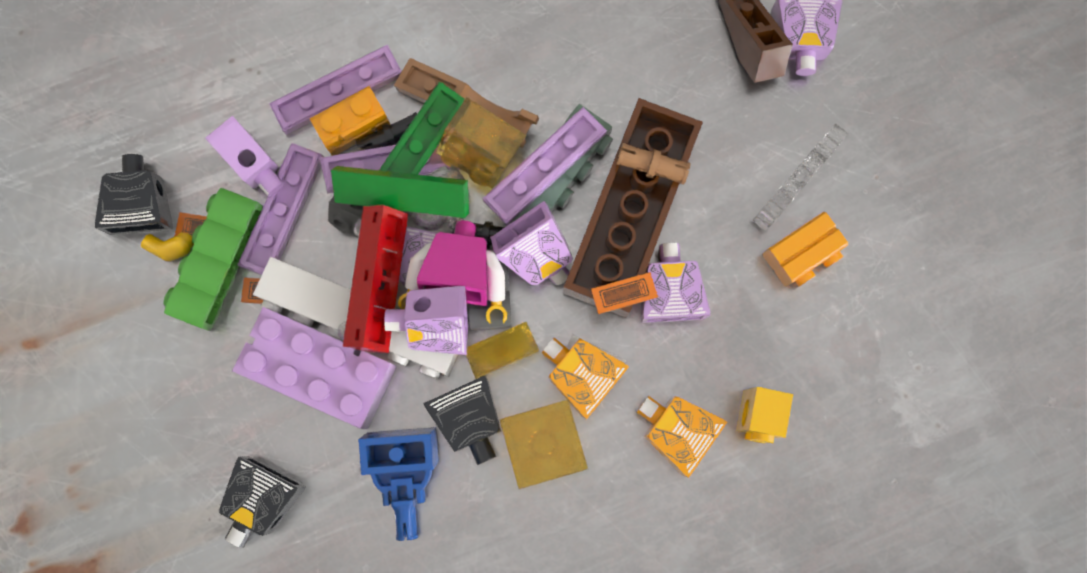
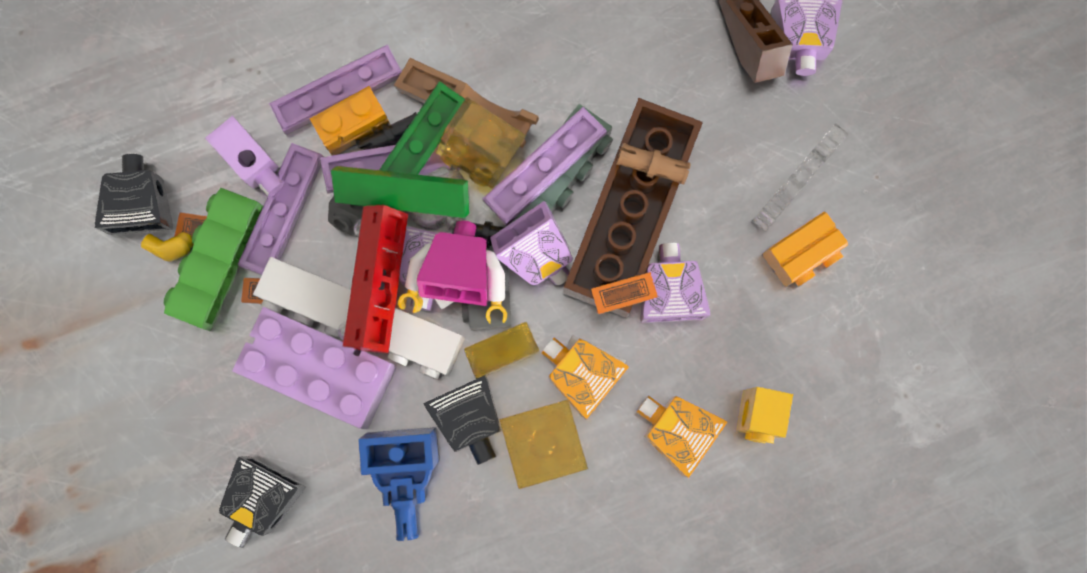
(433, 320): lavender torso -> none

